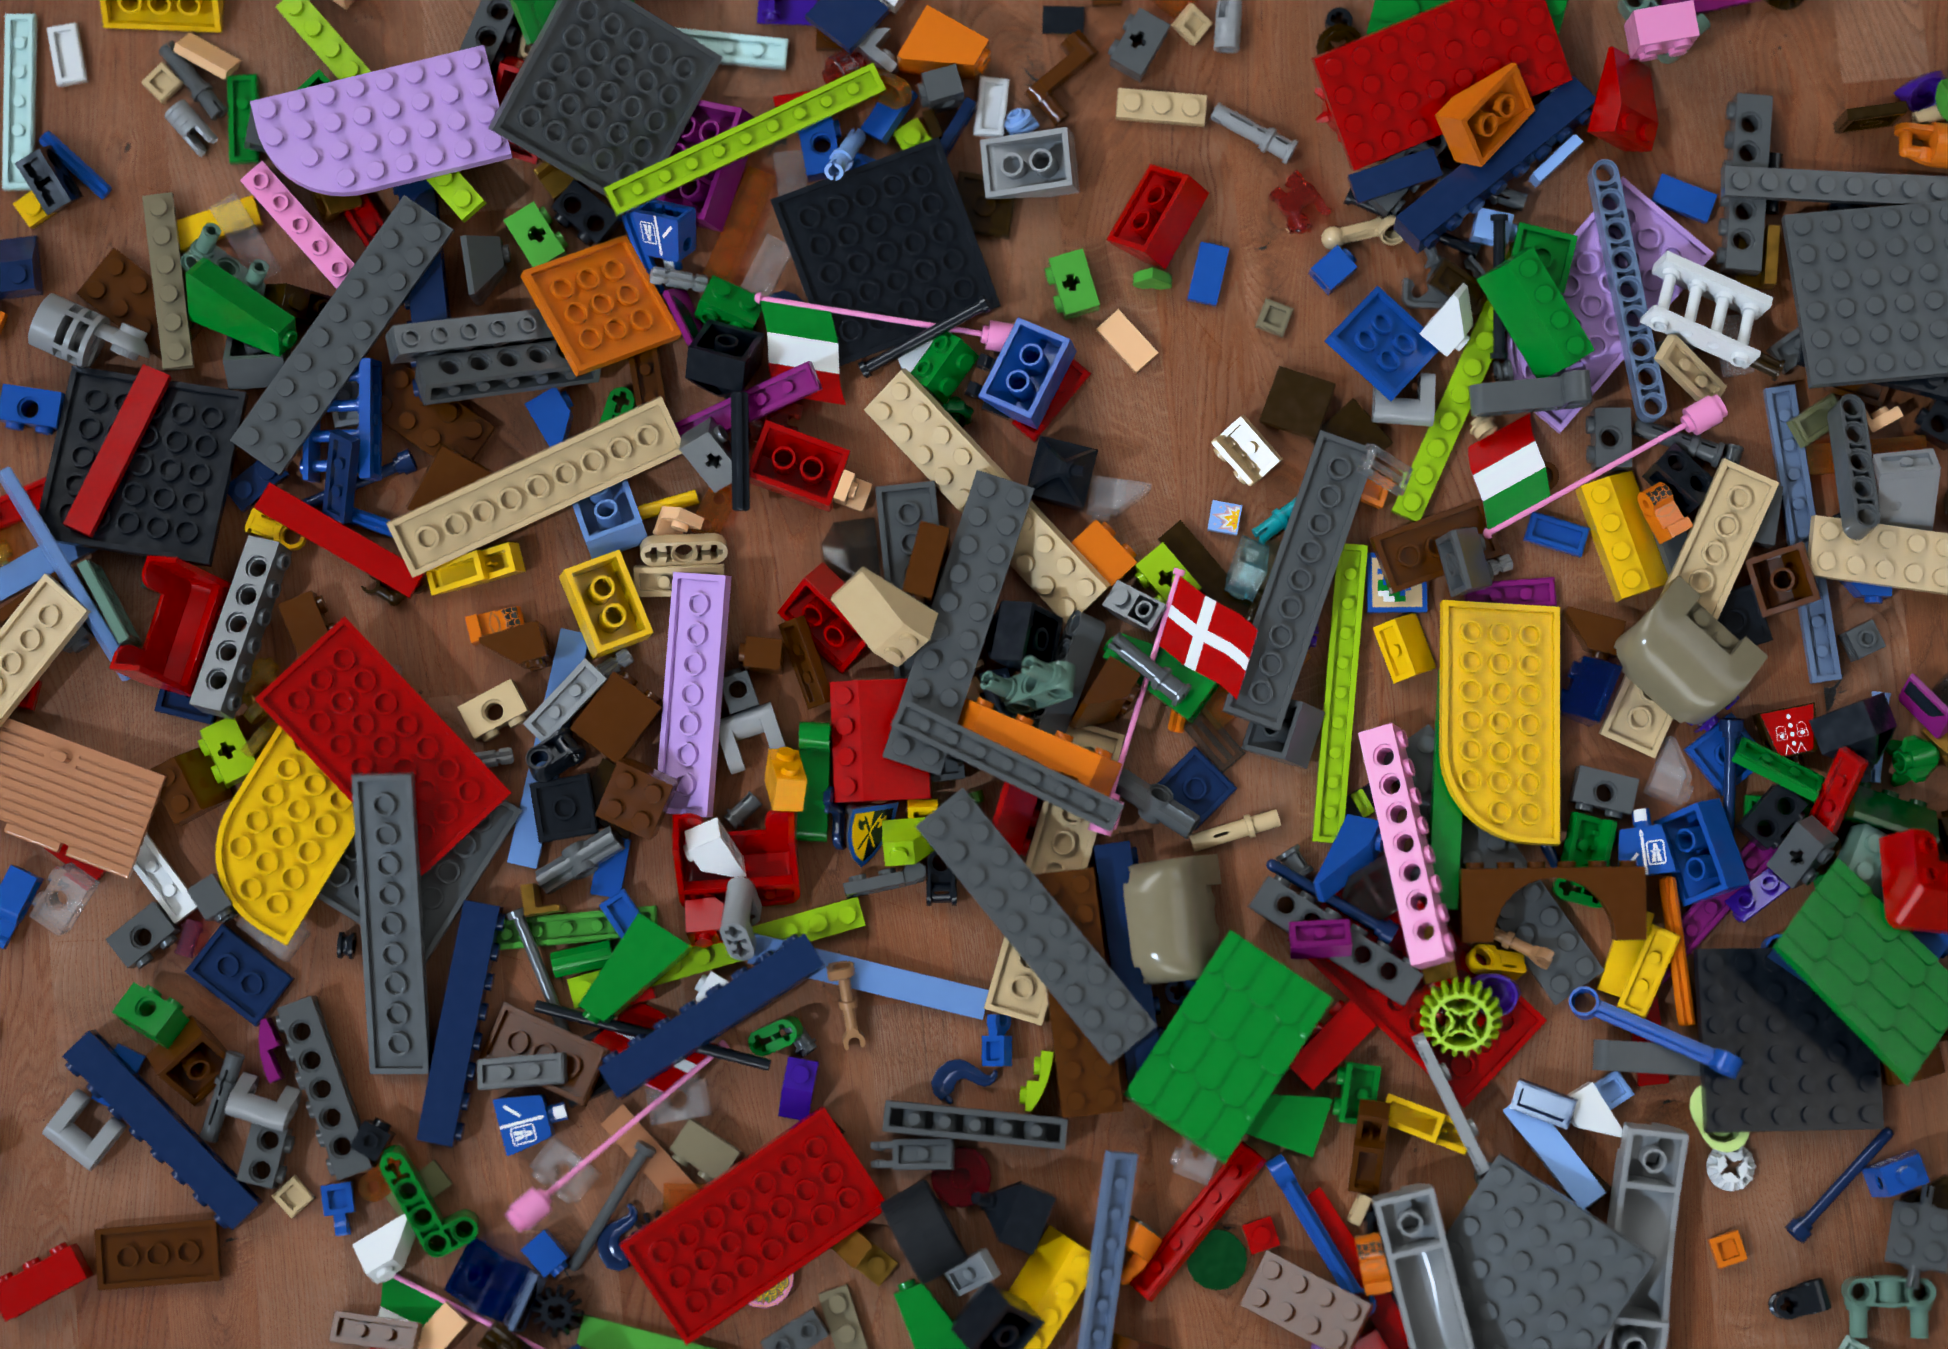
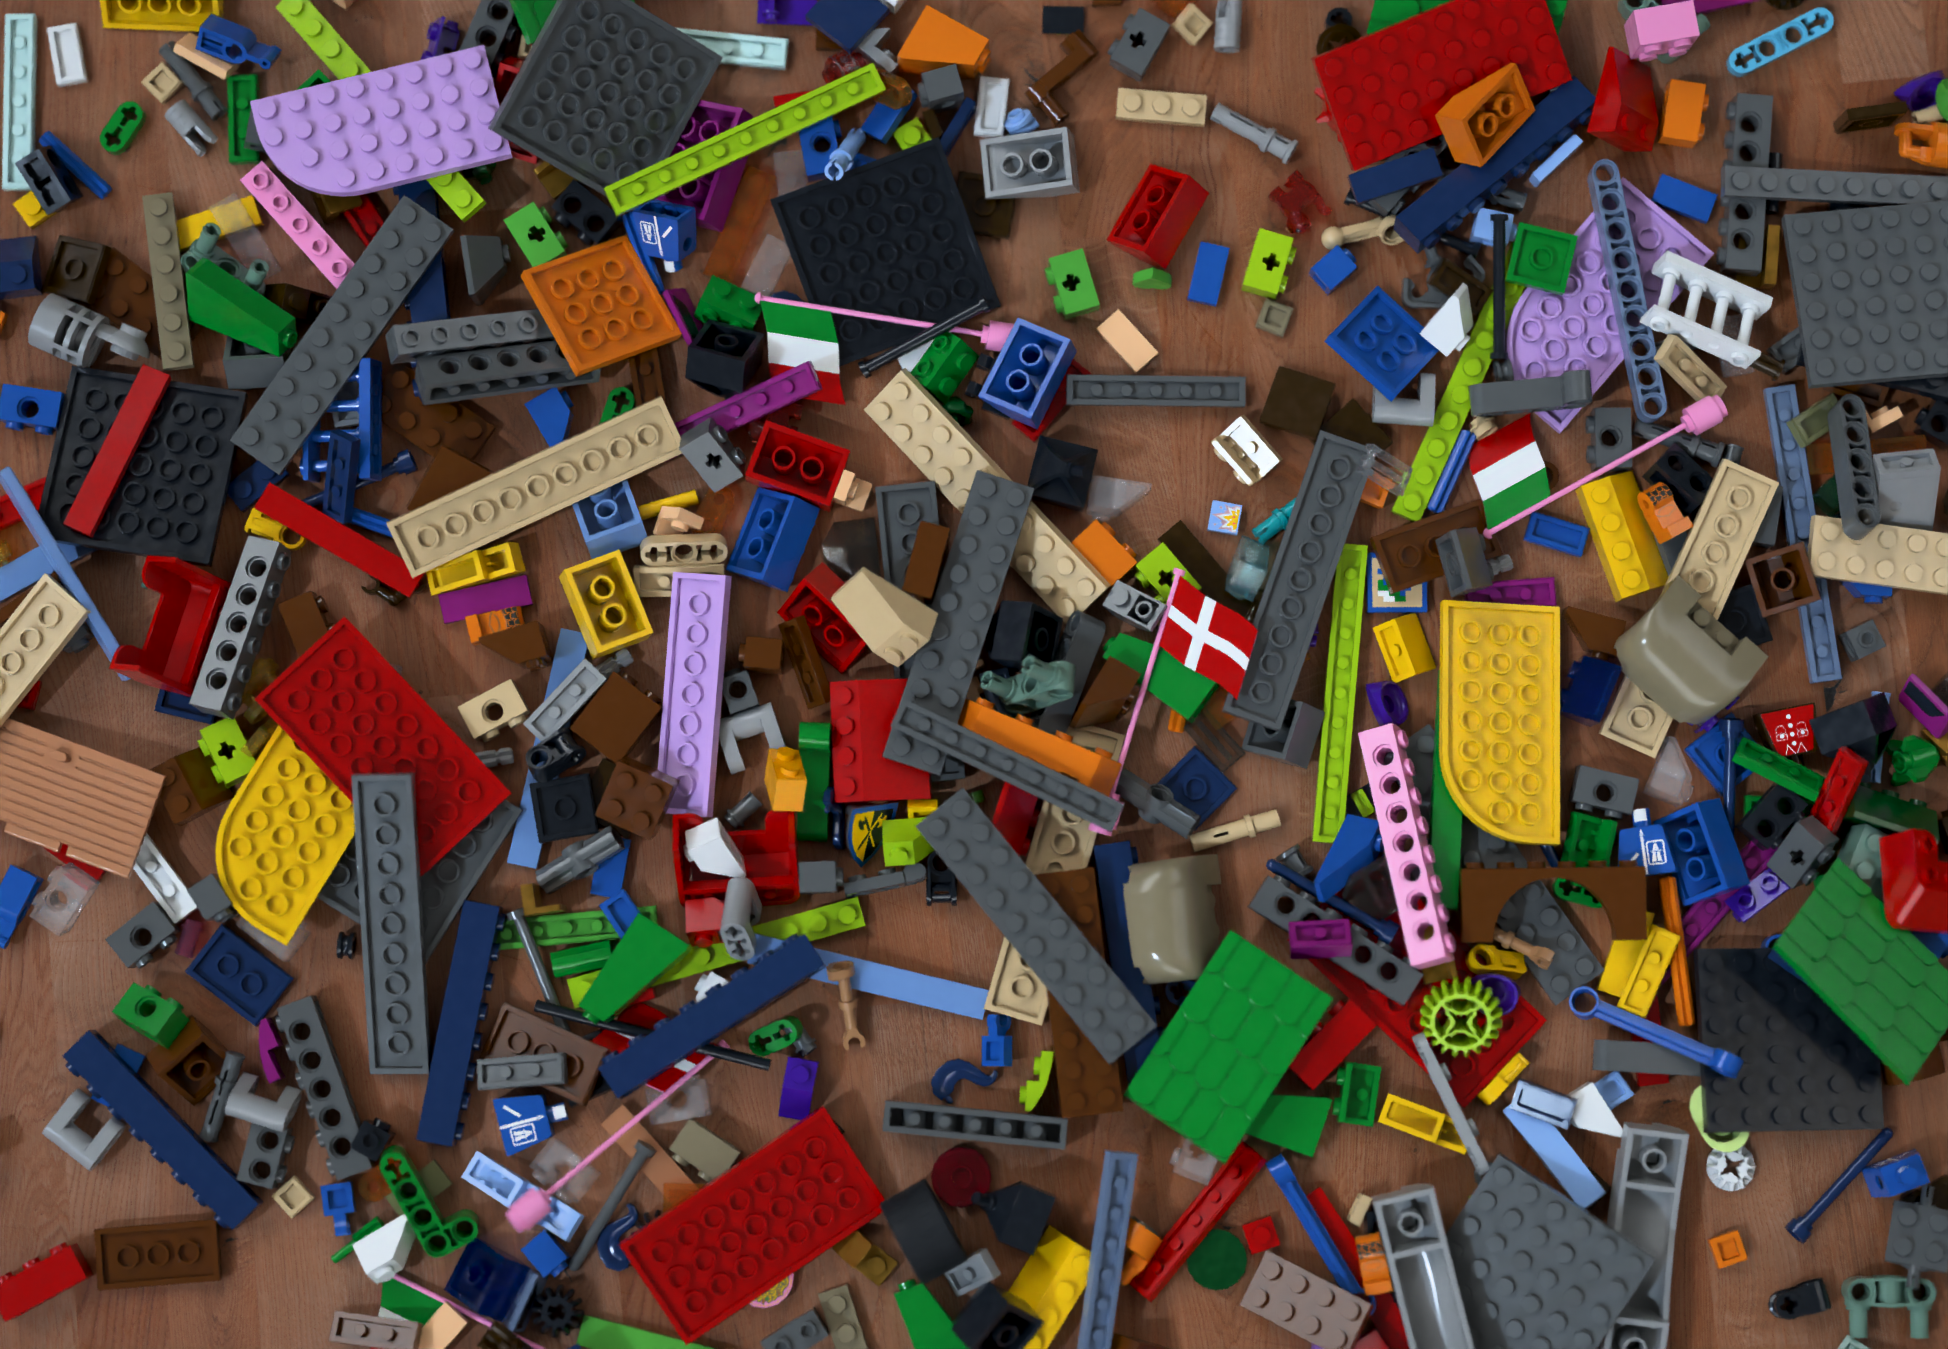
(76, 269): none -> dark brown tile
(109, 603): sand green tile -> none
(117, 123): none -> green beam
(234, 43): none -> blue piece
(369, 1228): none -> green axle
(441, 37): none -> dark purple hinge
(481, 173): none -> dark green piece
(485, 598): none -> magenta tile
(509, 1186): none -> light blue slope
(678, 279): light grey axle -> none
(740, 451): black axle -> none
(773, 539): none -> blue slope
(820, 877): none -> dark grey brick
(917, 1154): dark grey hinge -> none
(1155, 391): none -> dark grey plate
(1160, 678): dark grey pin -> none
(1268, 246): none -> lime brick
(1369, 1146): reddish brown slope -> none
(1387, 702): none -> dark purple piece
(1451, 471): none -> blue axle
(1503, 1079): none -> yellow piece
(1535, 313): green slope -> none
(1682, 113): none -> orange brick
(1779, 41): none -> medium azure beam
(1827, 497): none -> clear green brick

